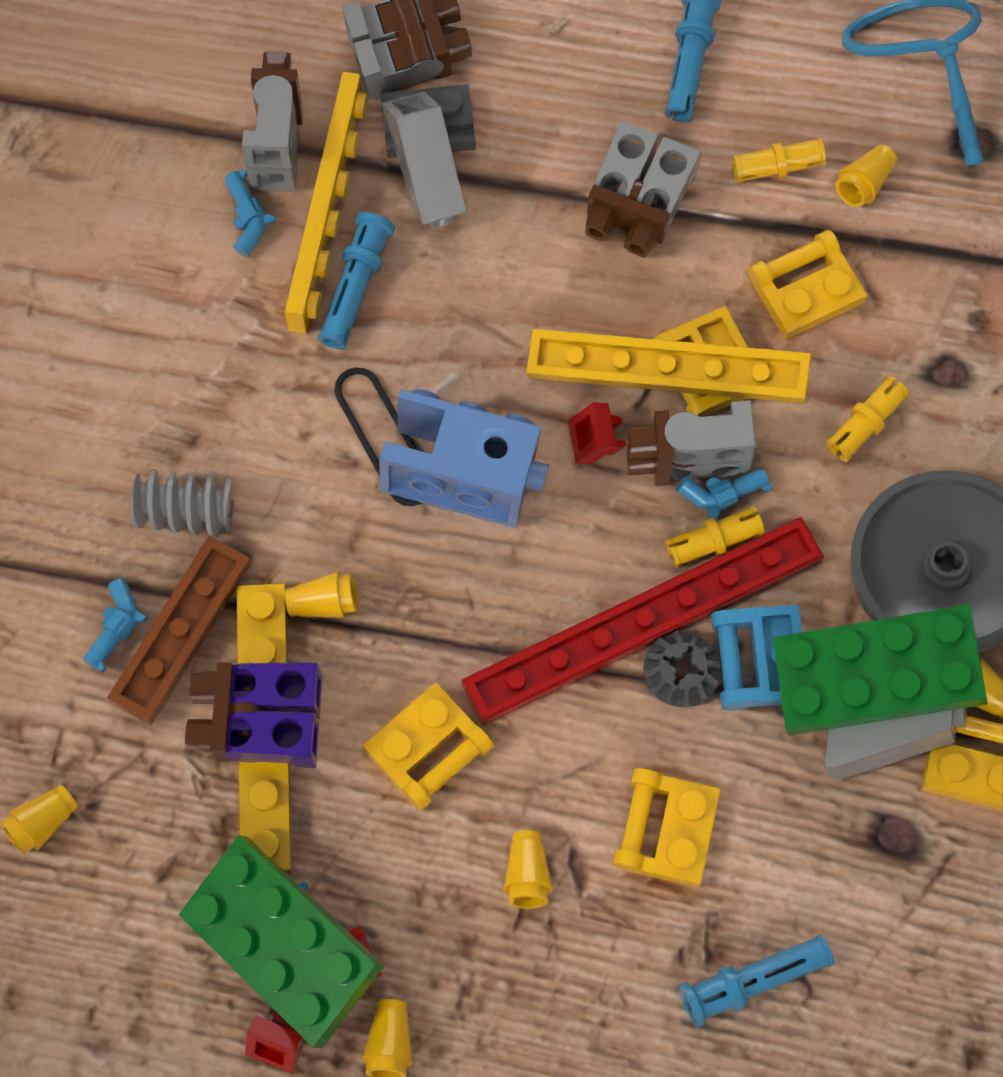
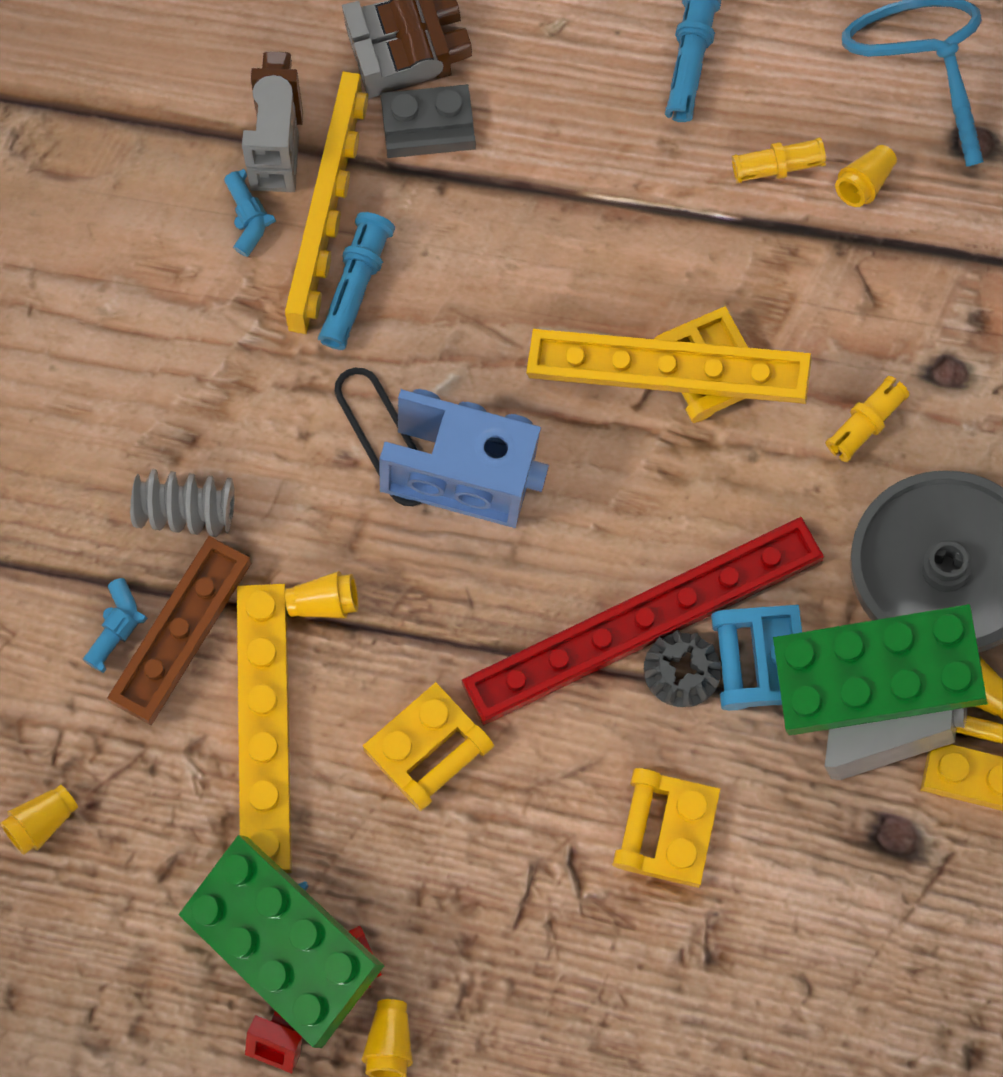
(258, 713): dark purple hips -> none
(425, 158): light grey slope -> none
(527, 872): yellow cone -> none
(594, 433): red tile -> none
(635, 203): hips -> none
(693, 445): light grey hips -> none
(714, 536): yellow pin -> none
(722, 494): dark azure piece -> none
(729, 982): dark azure pin -> none
(812, 297): yellow plate -> none

